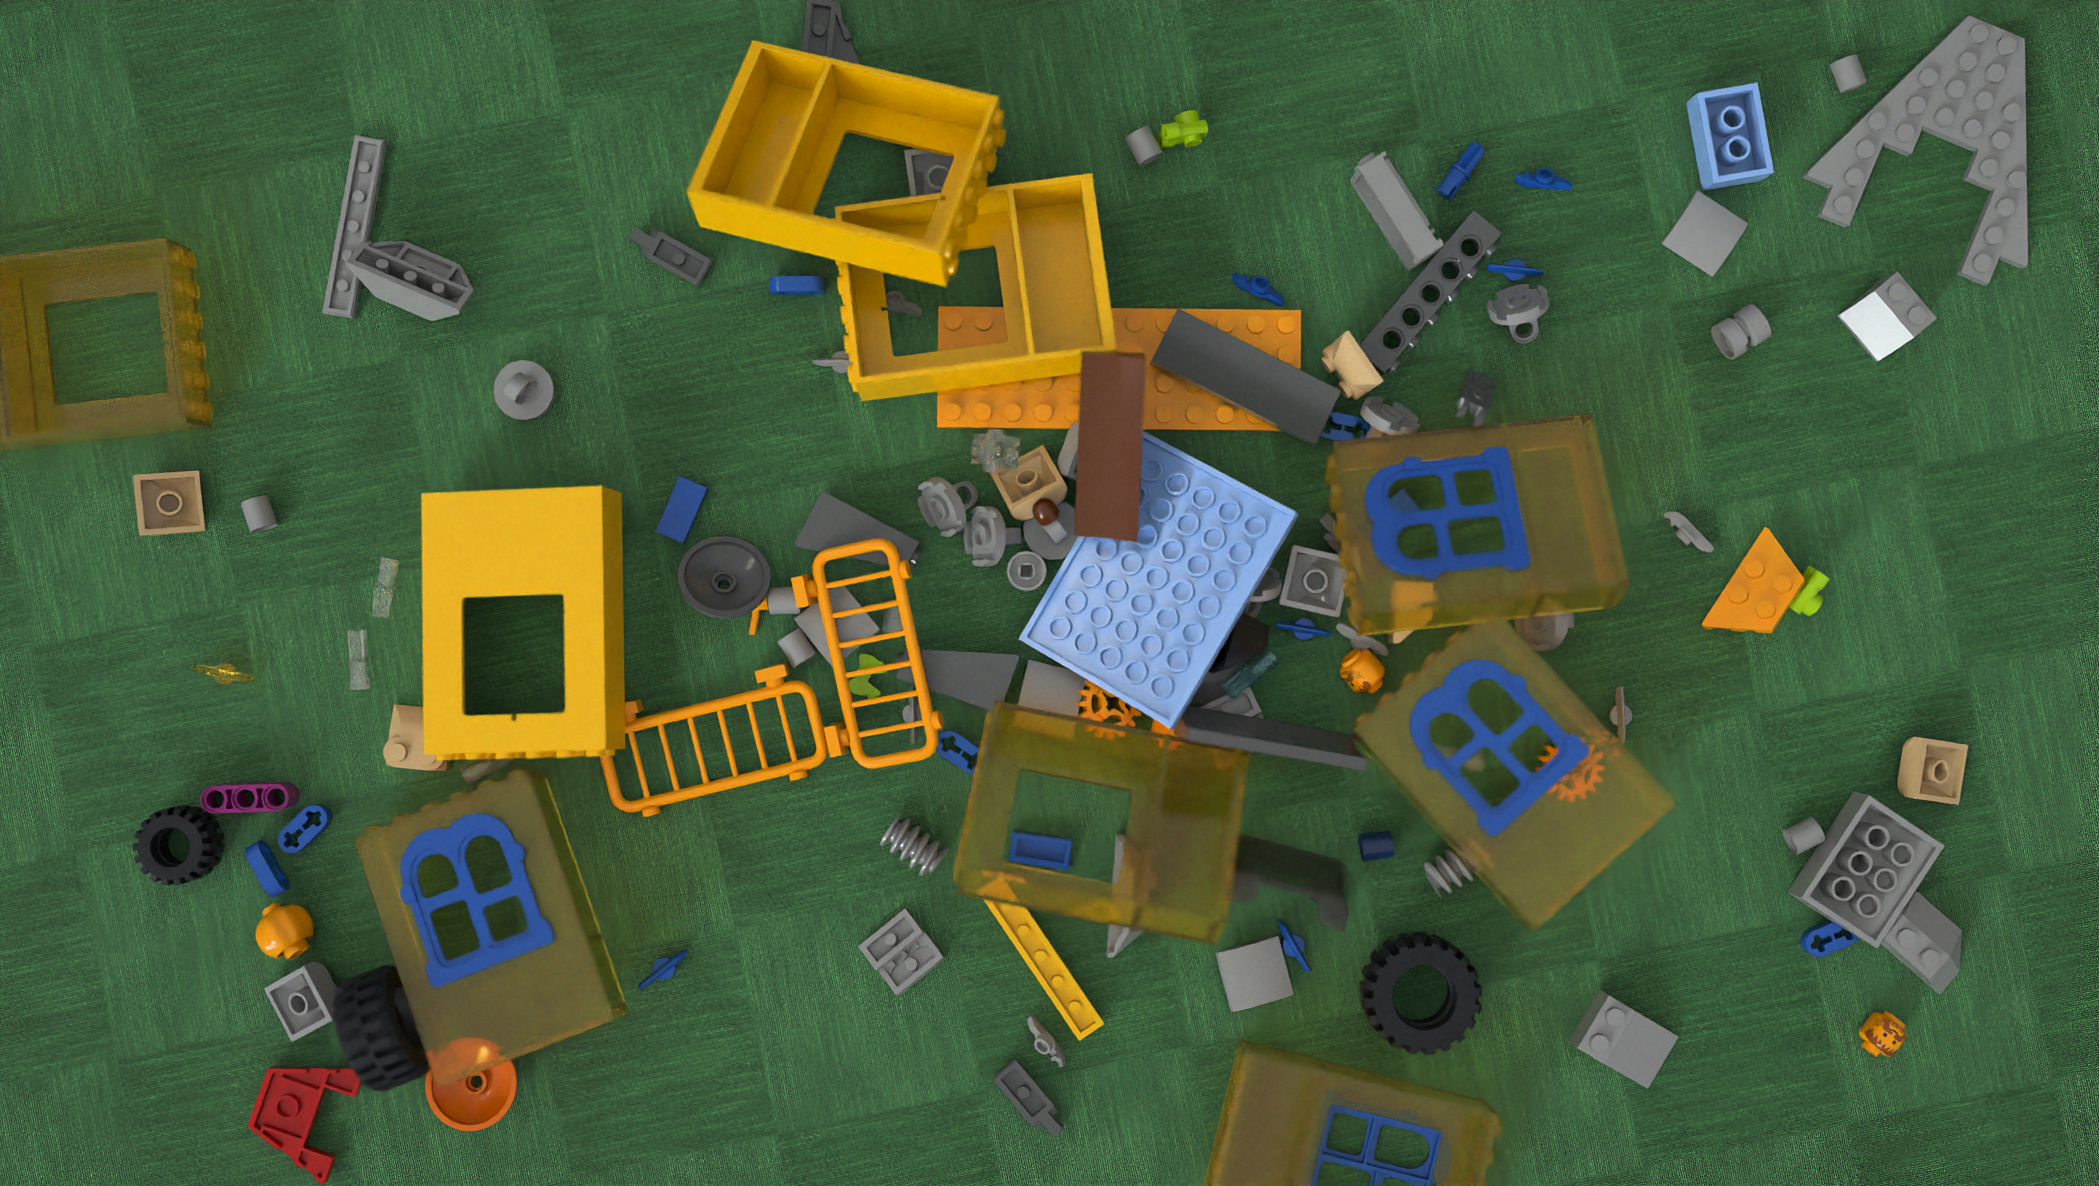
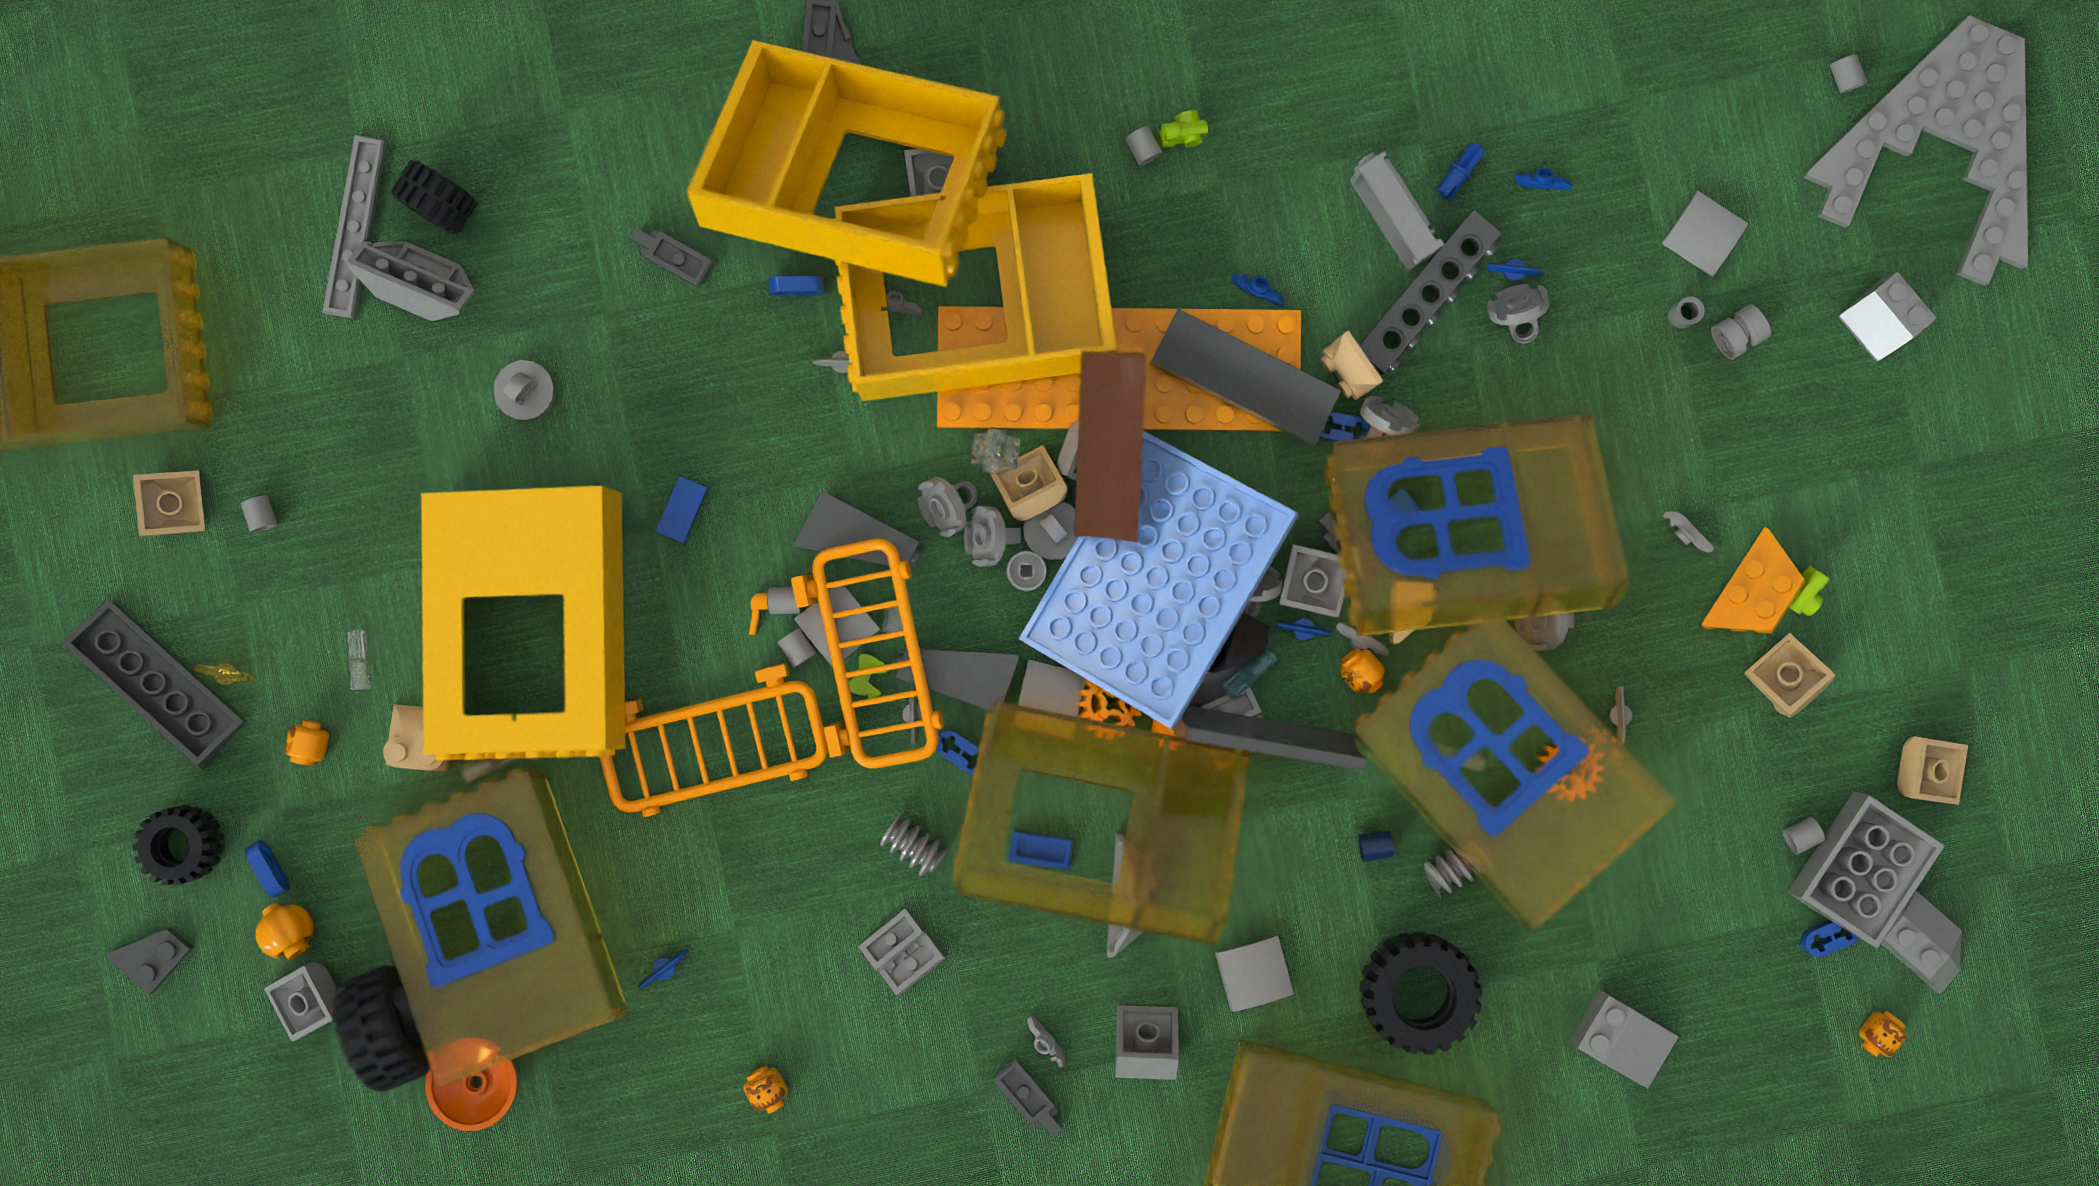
(151, 958): none -> dark grey wing
(153, 683): none -> dark grey arch
(236, 801): magenta beam -> none
(290, 1106): red wing -> none
(306, 743): none -> light orange head
(309, 833): blue beam -> none
(385, 587): clear axle -> none
(434, 197): none -> black tyre
(728, 563): dark grey dish -> none
(765, 1089): none -> light orange head
(1045, 511): reddish brown hinge -> none
(1048, 968): yellow plate -> none
(1146, 1042): none -> light grey slope
(1294, 870): clear smoke windscreen -> none
(1294, 946): blue piece -> none
(1475, 396): dark grey hinge -> none
(1697, 312): none -> light grey beam
(1729, 136): light blue brick -> none
(1790, 676): none -> tan slope

